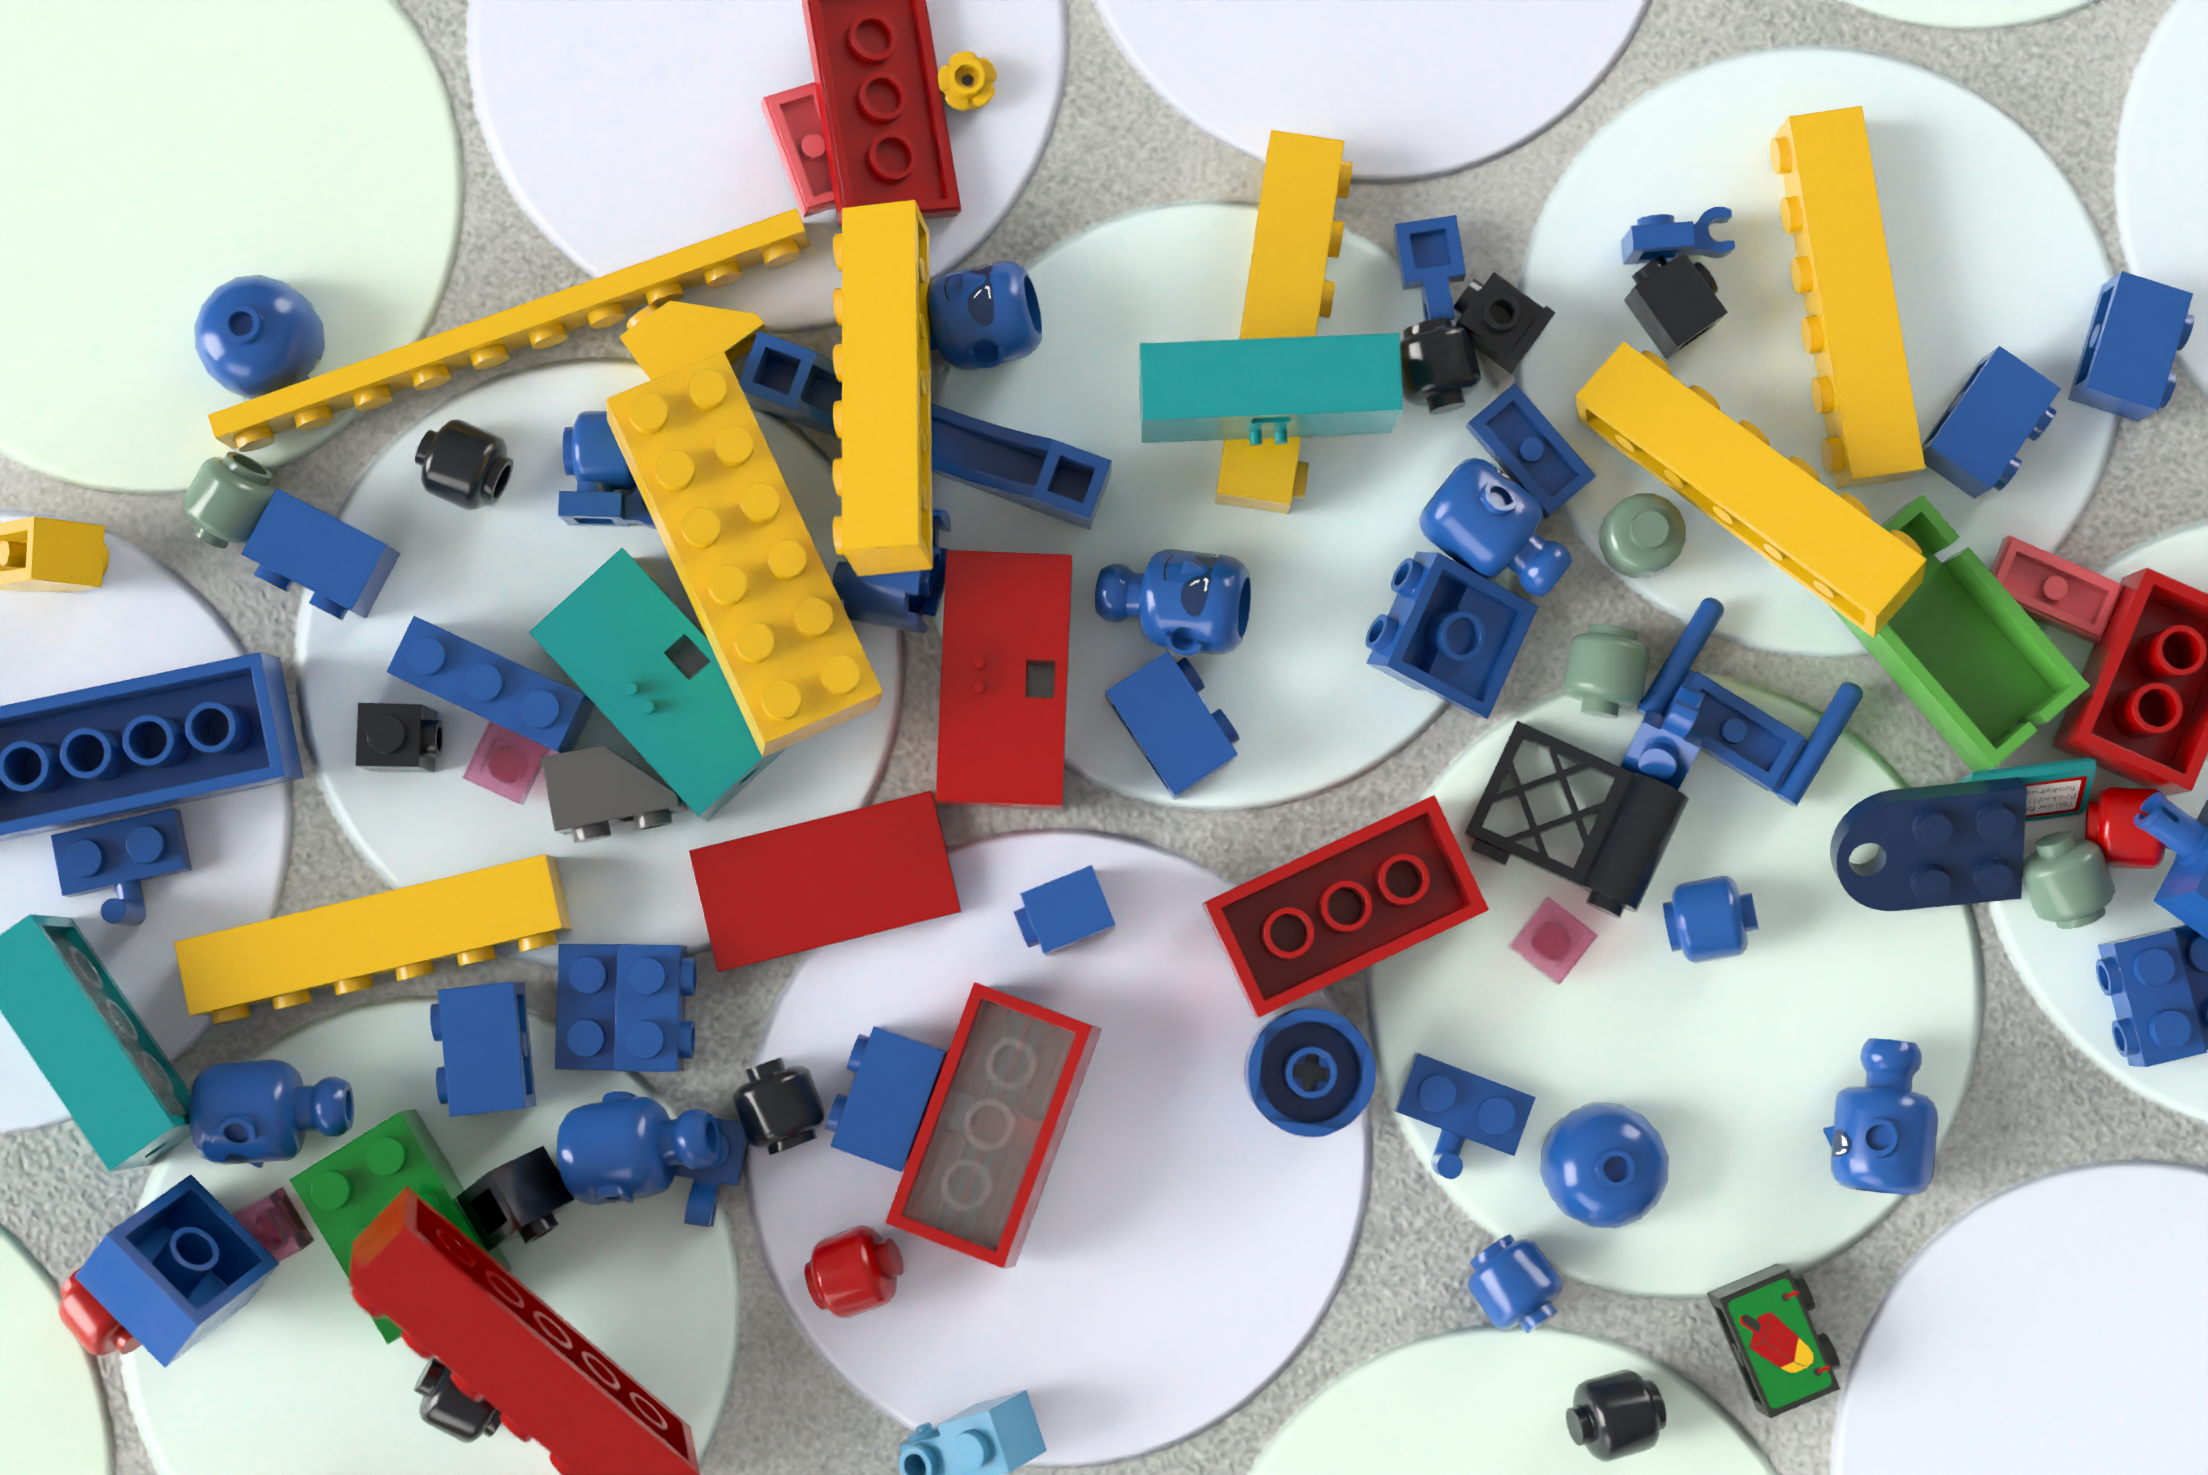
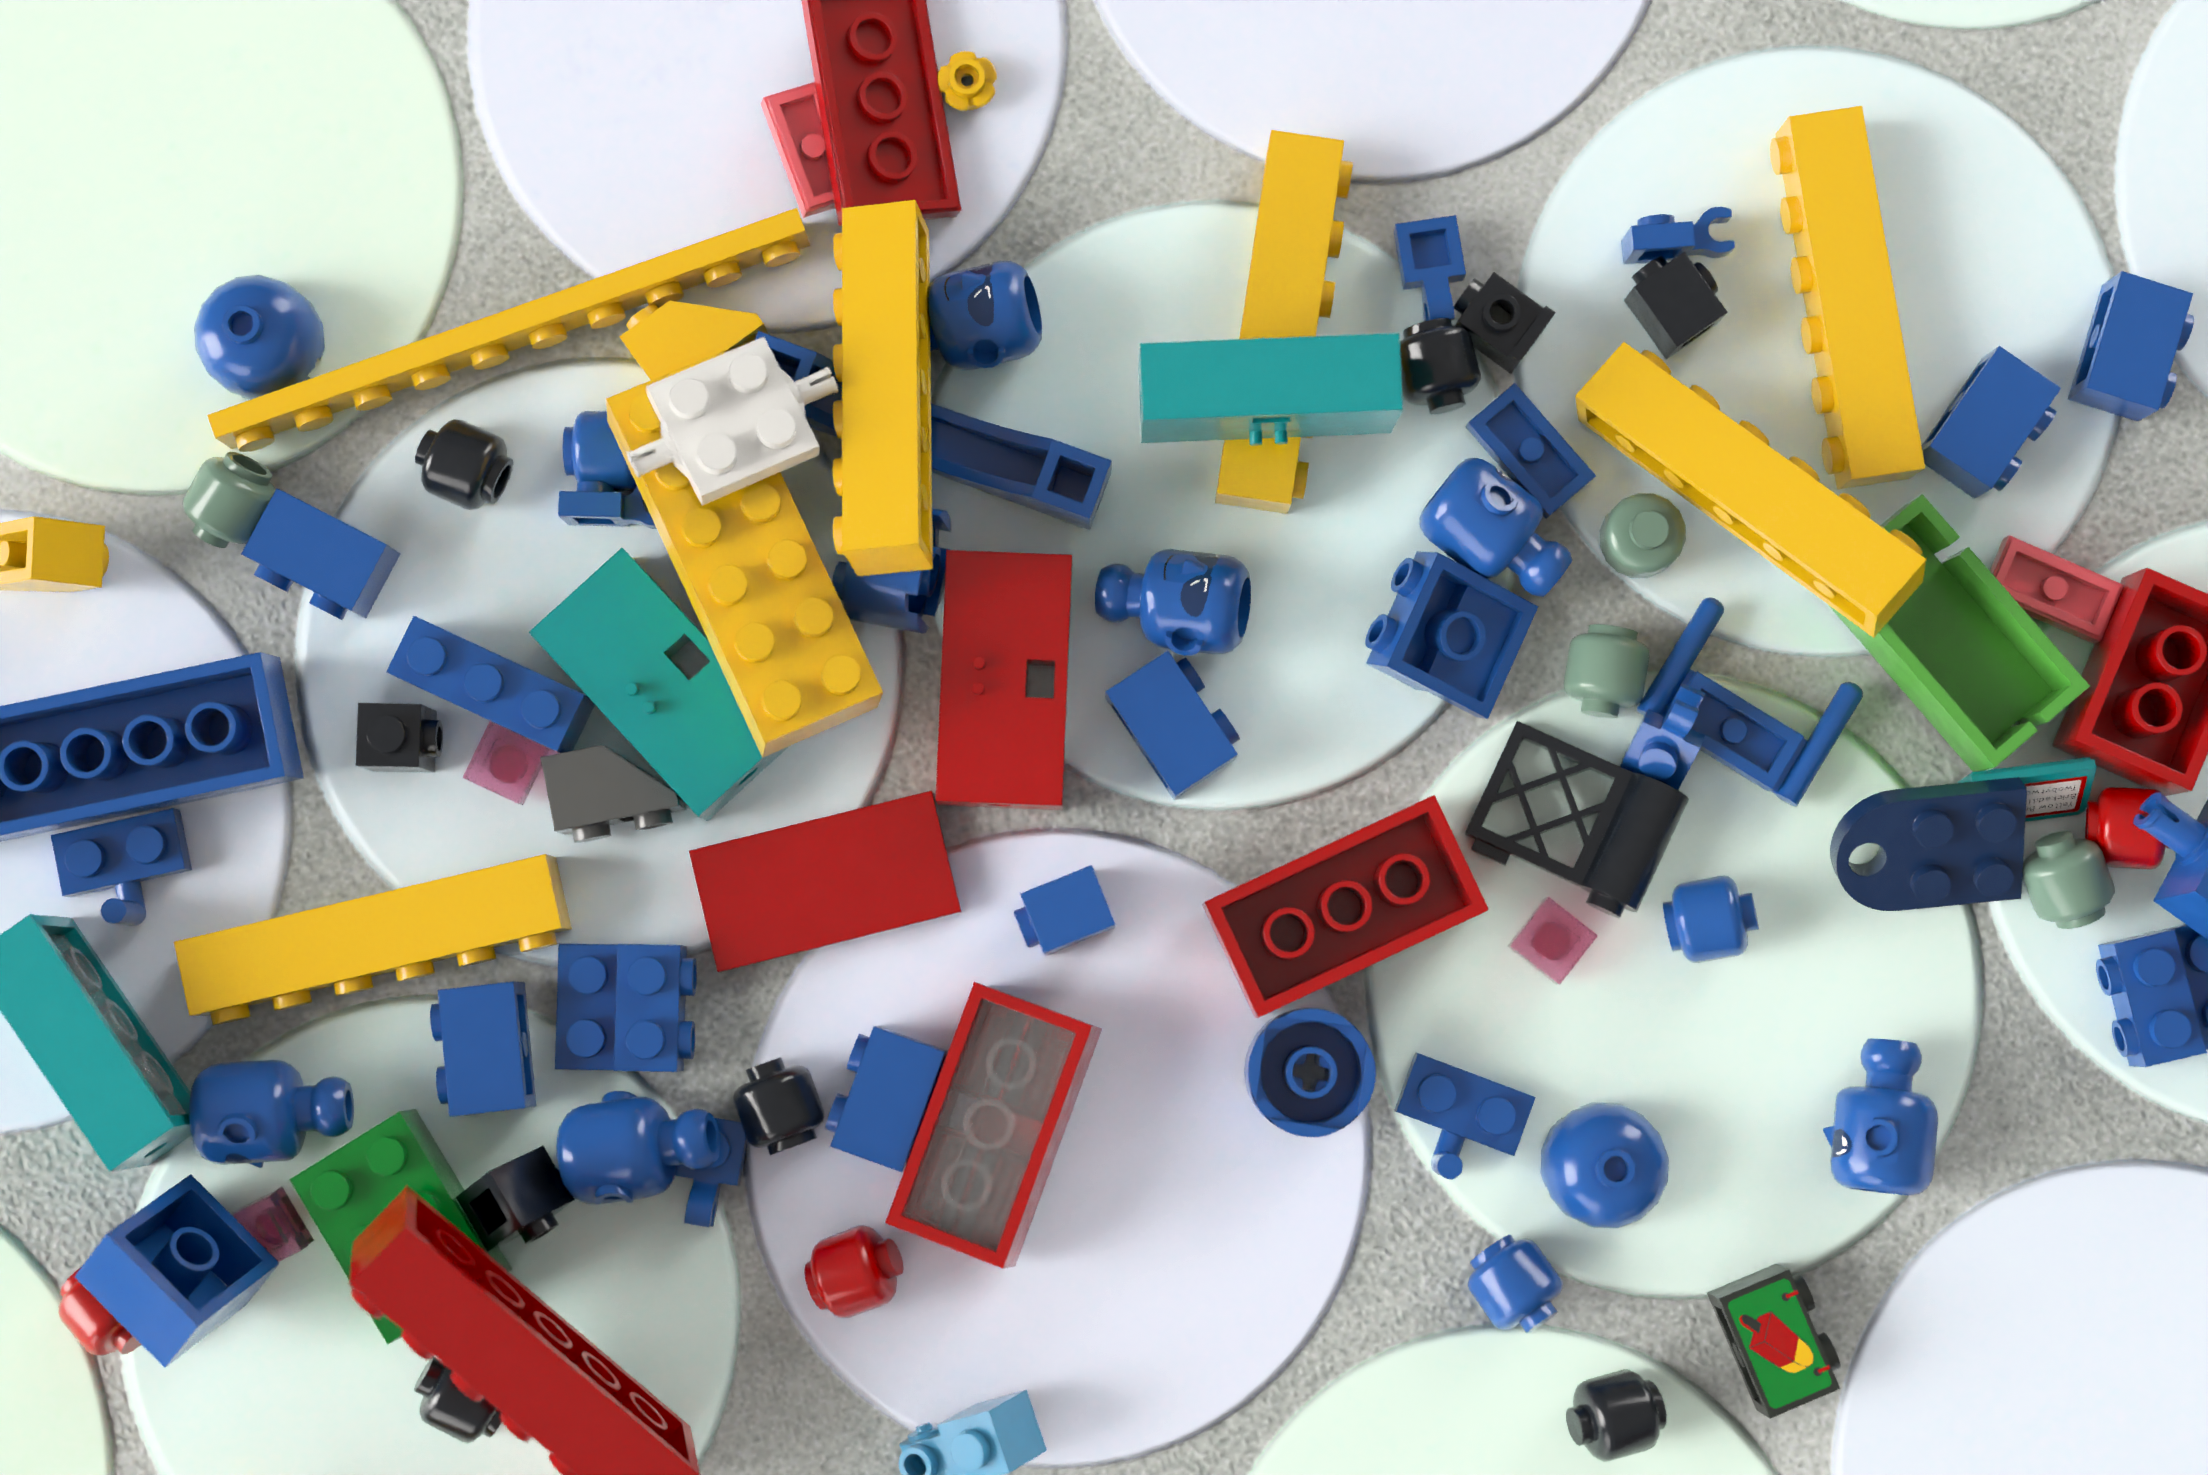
(732, 421): none -> white plate

